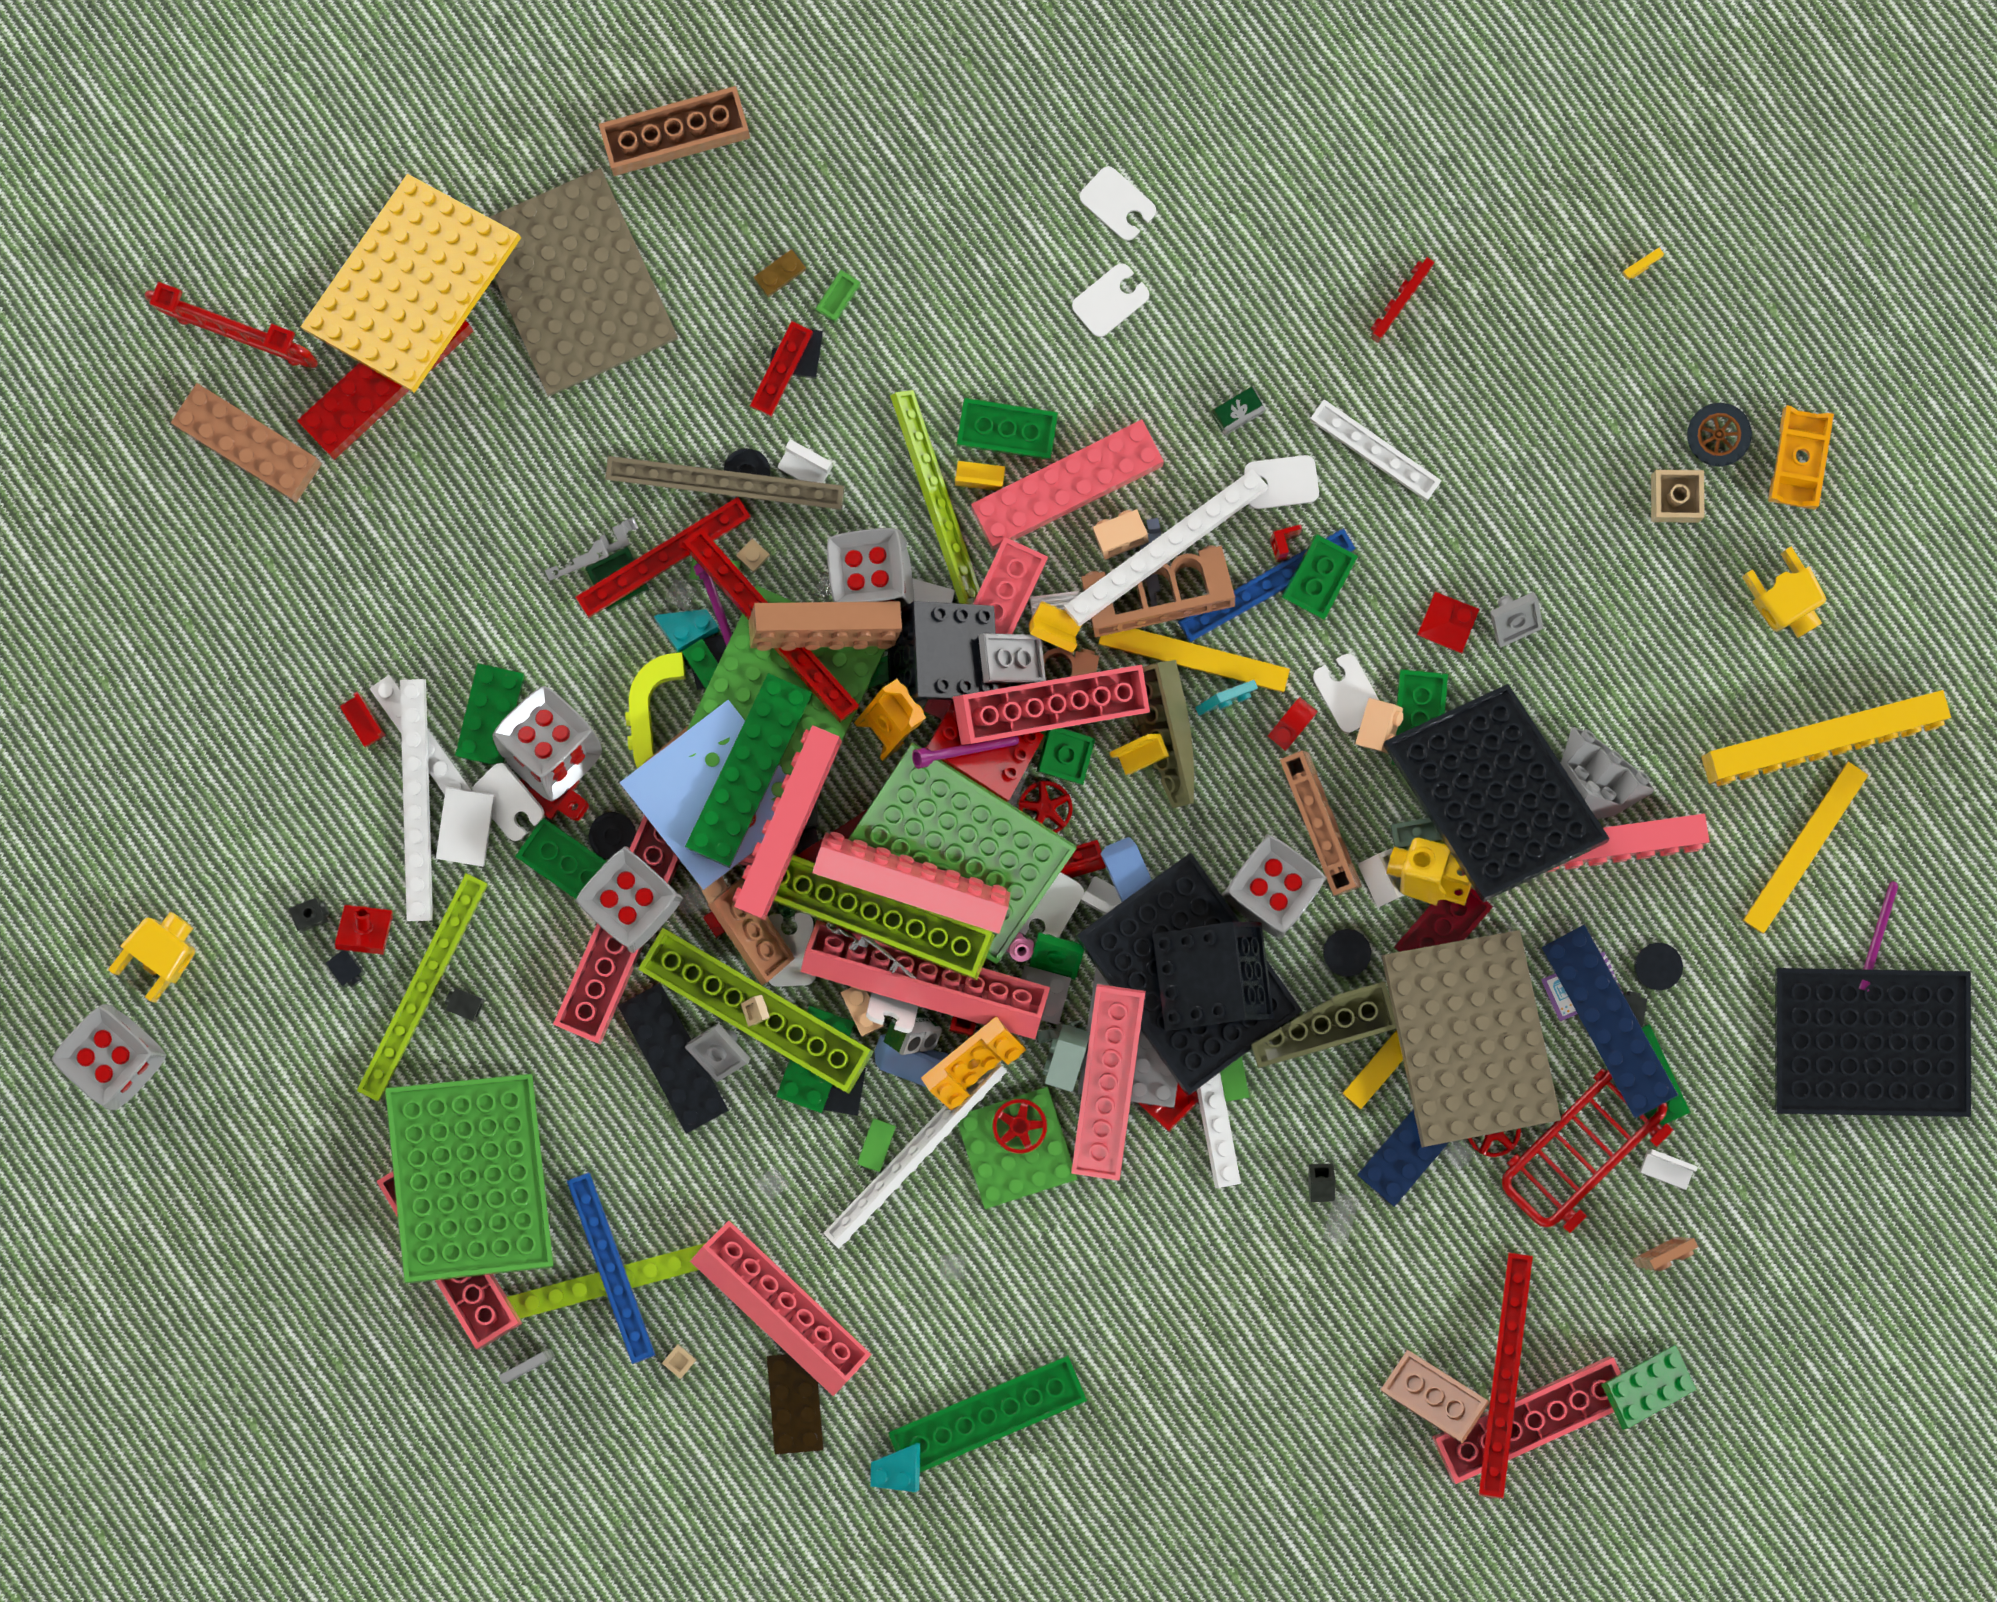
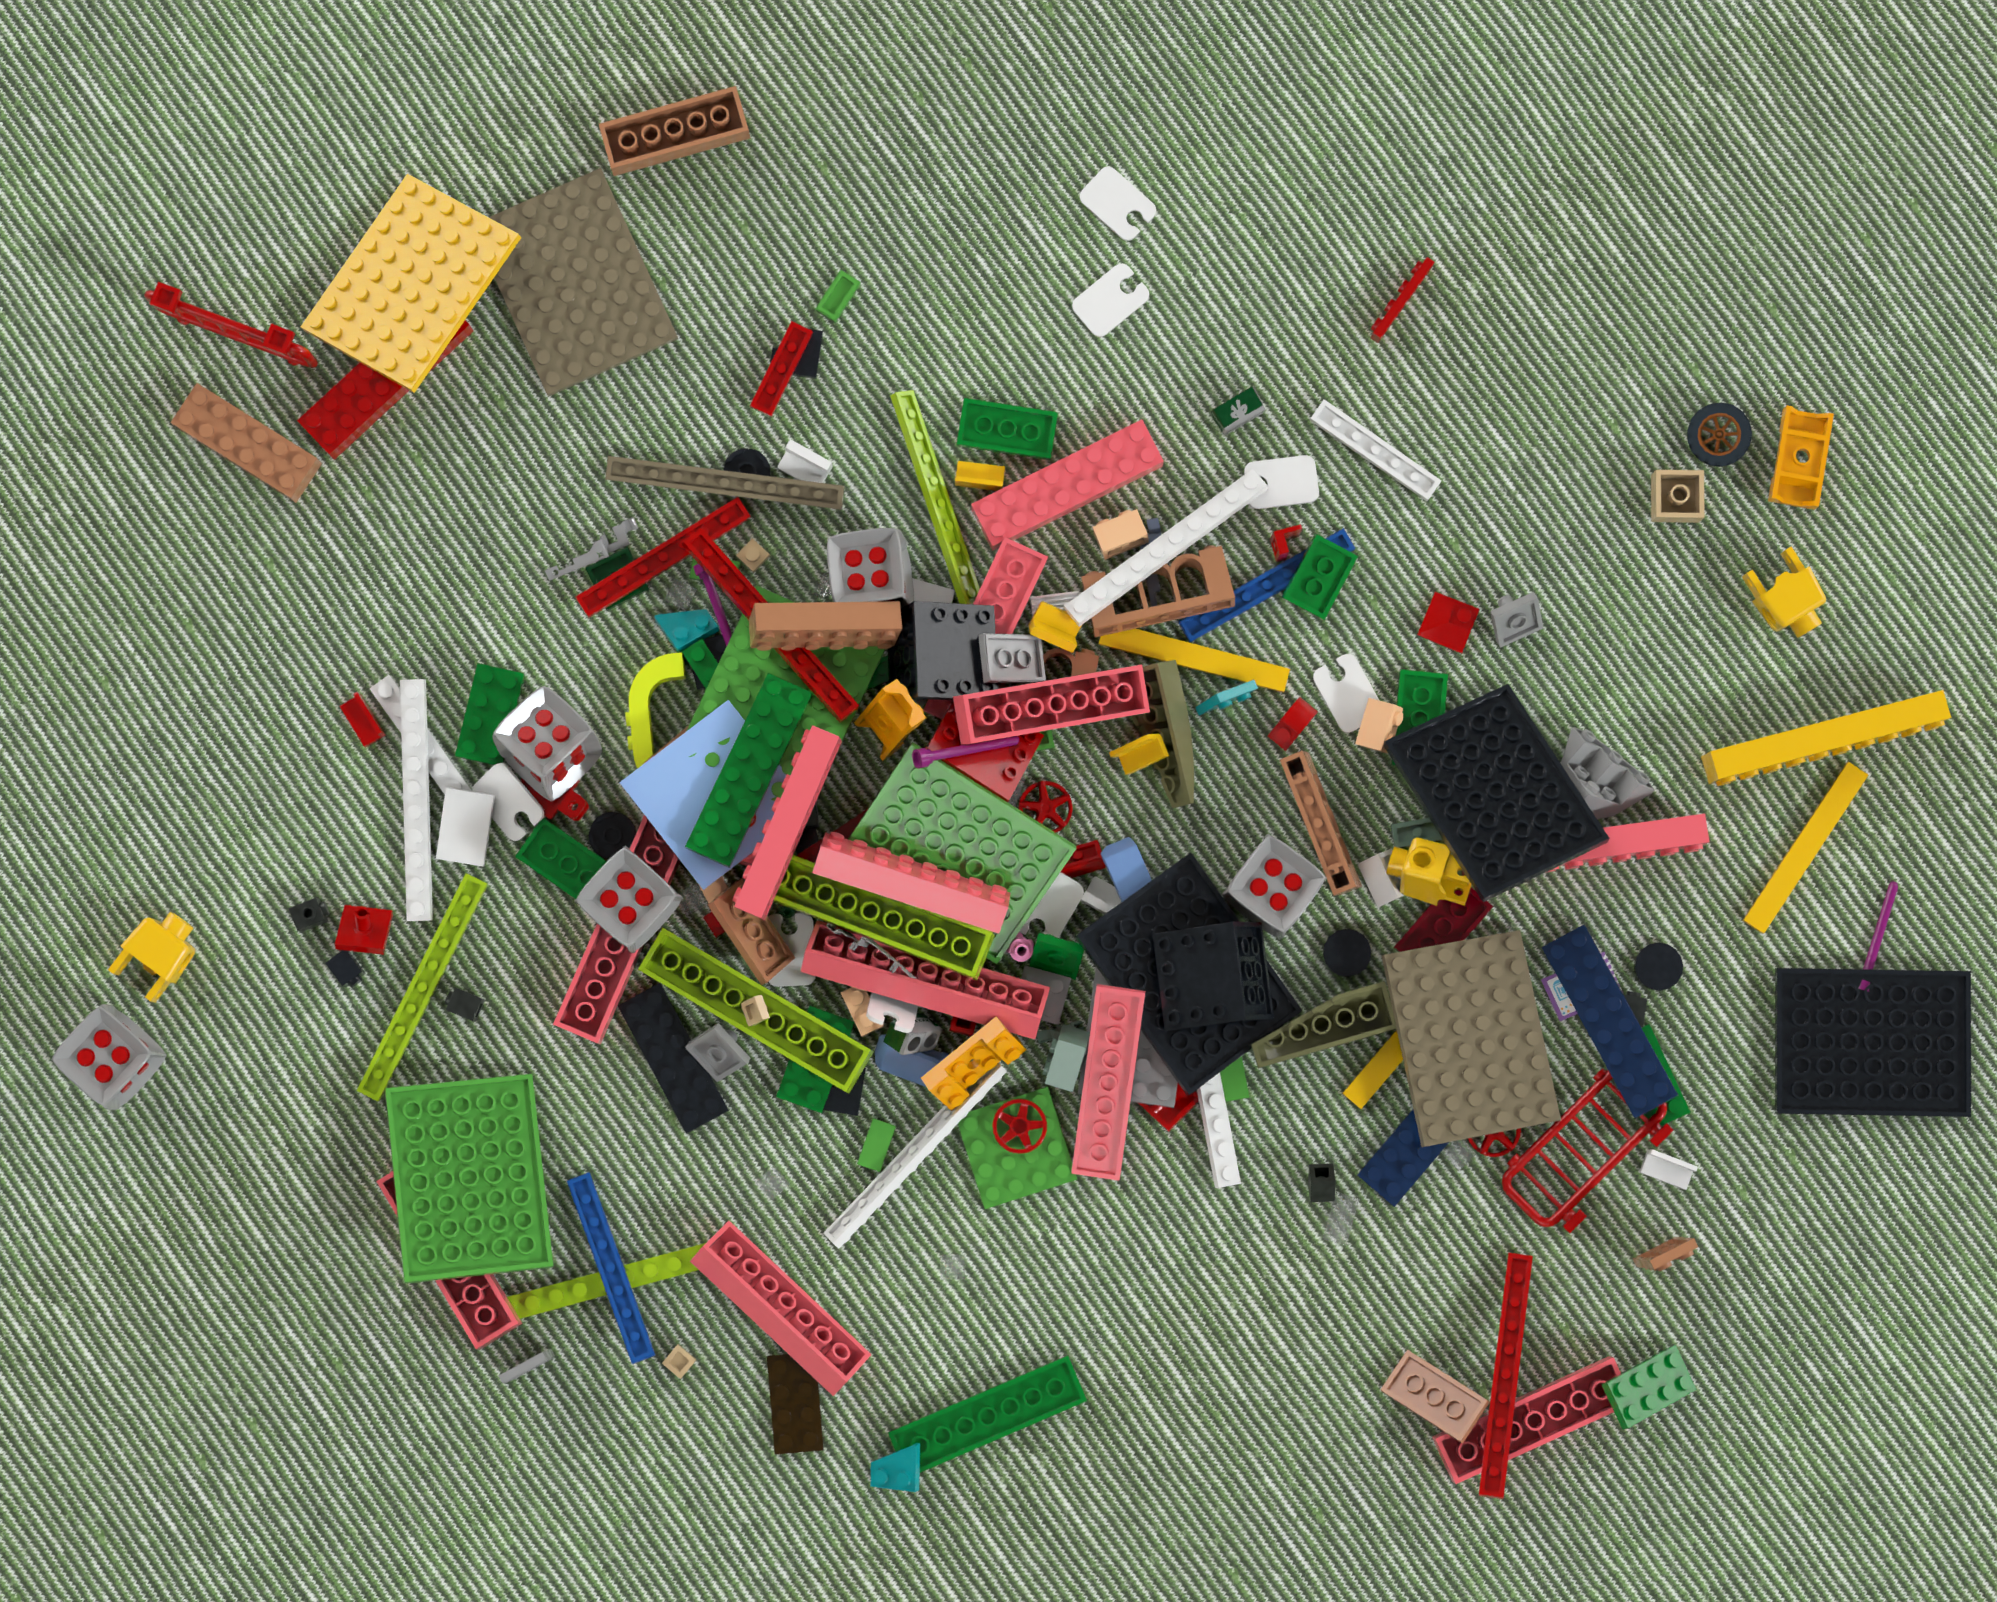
(779, 273): pearl gold plate -> none
(1066, 755): green plate -> none
(1642, 265): yellow tile -> none

